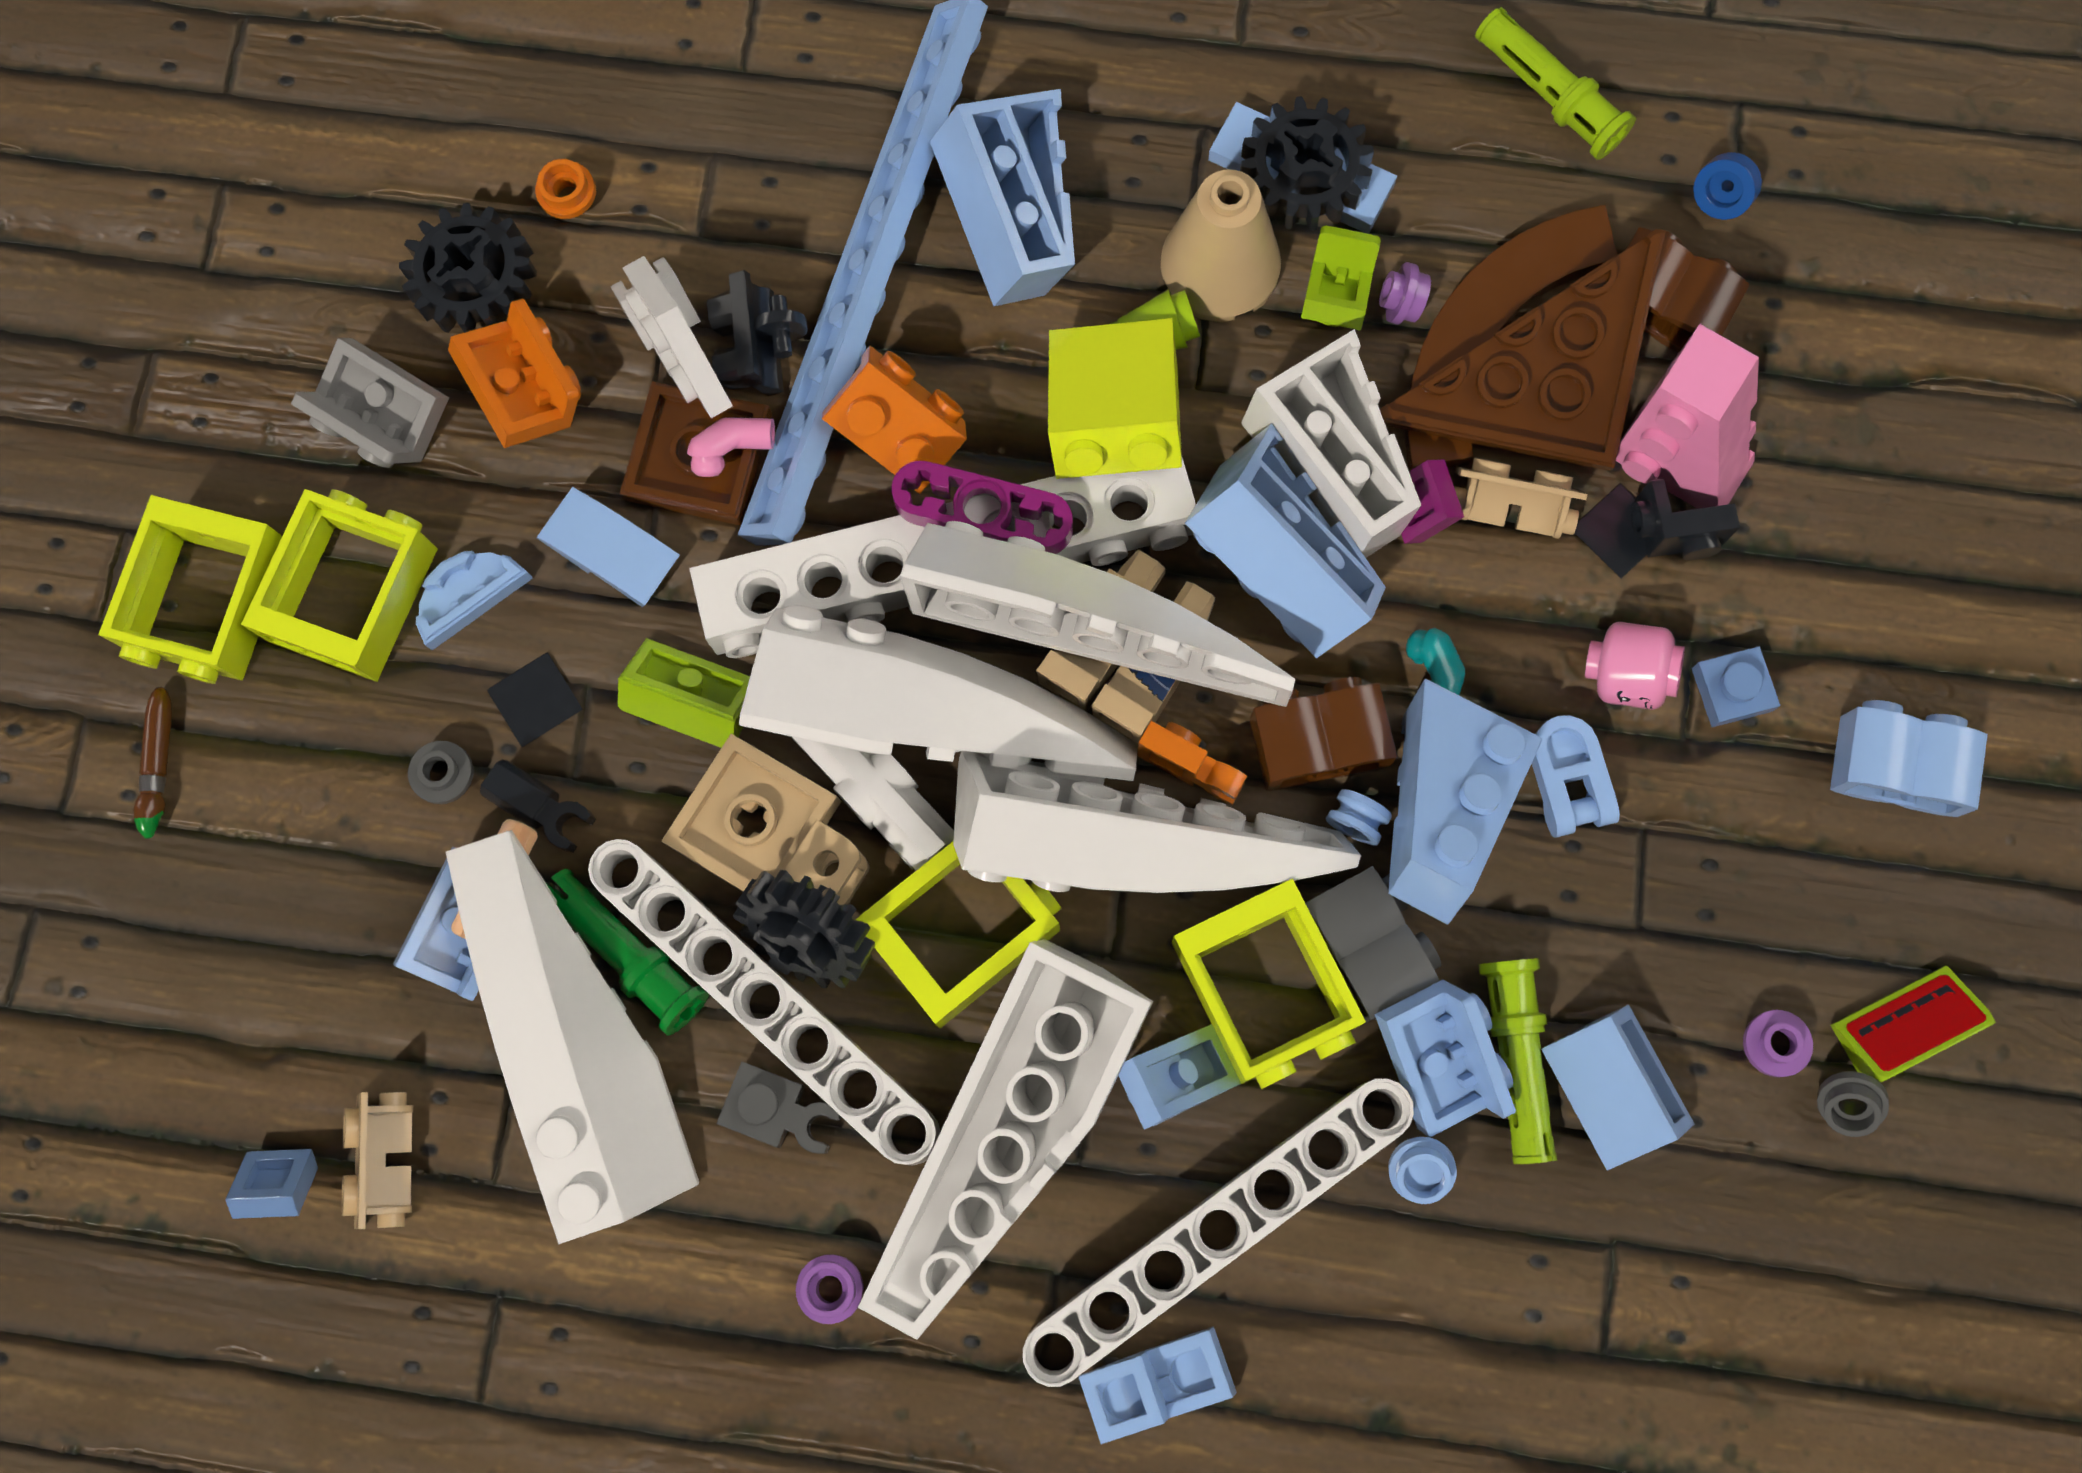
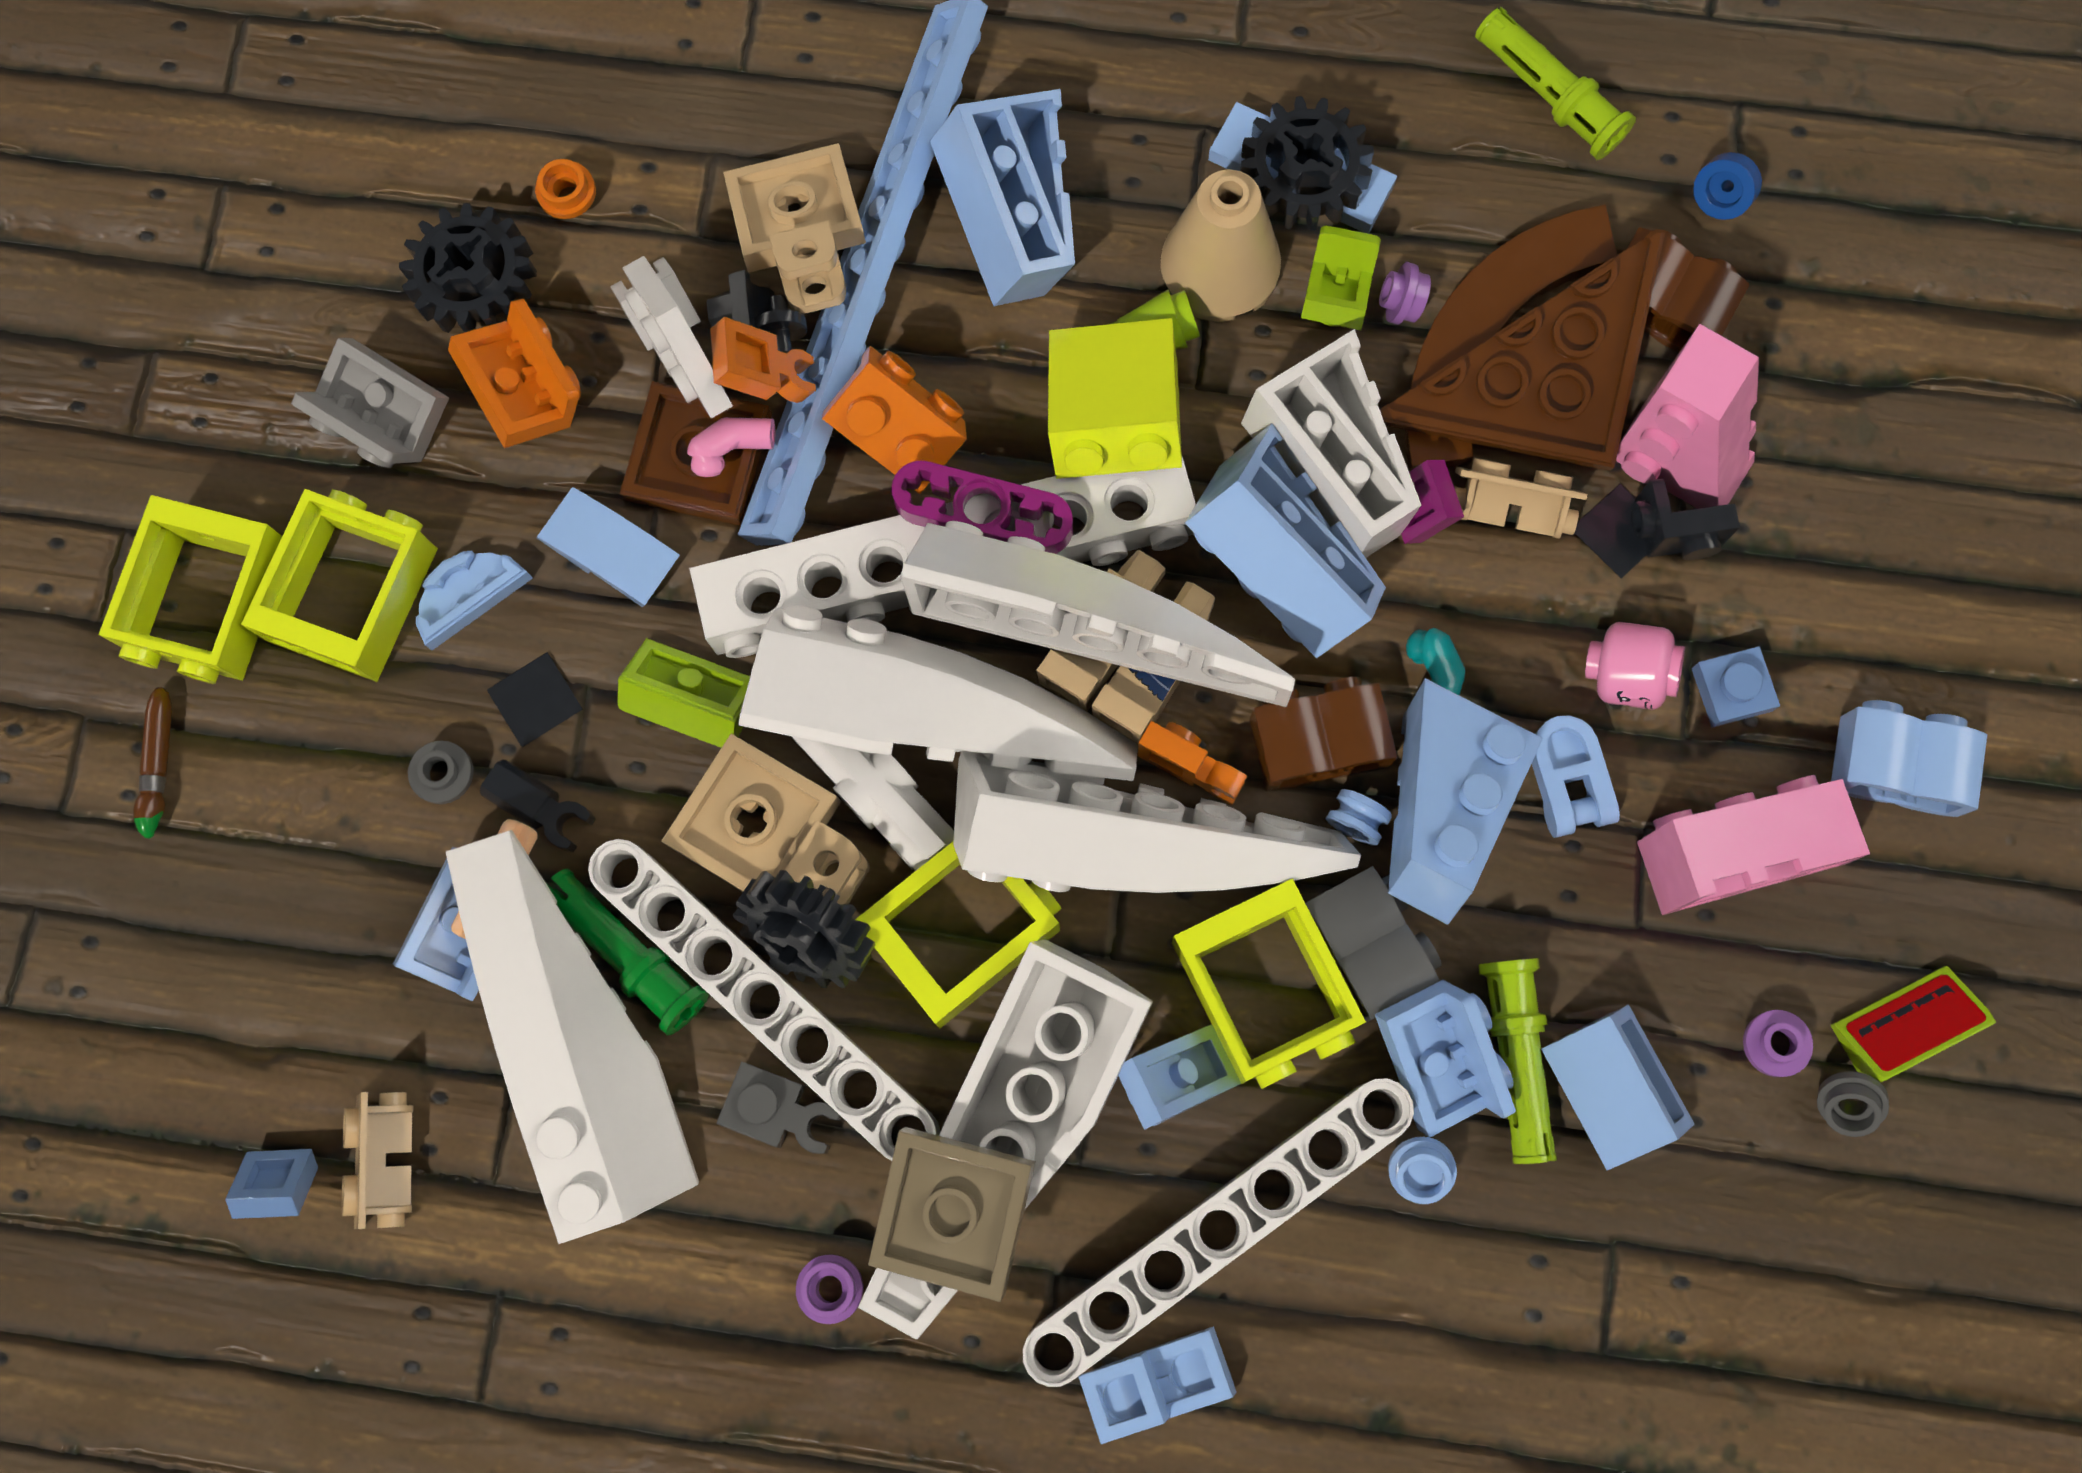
(751, 363): none -> orange plate
(803, 240): none -> tan plate
(951, 1213): none -> dark tan plate
(1751, 843): none -> bright pink wedge

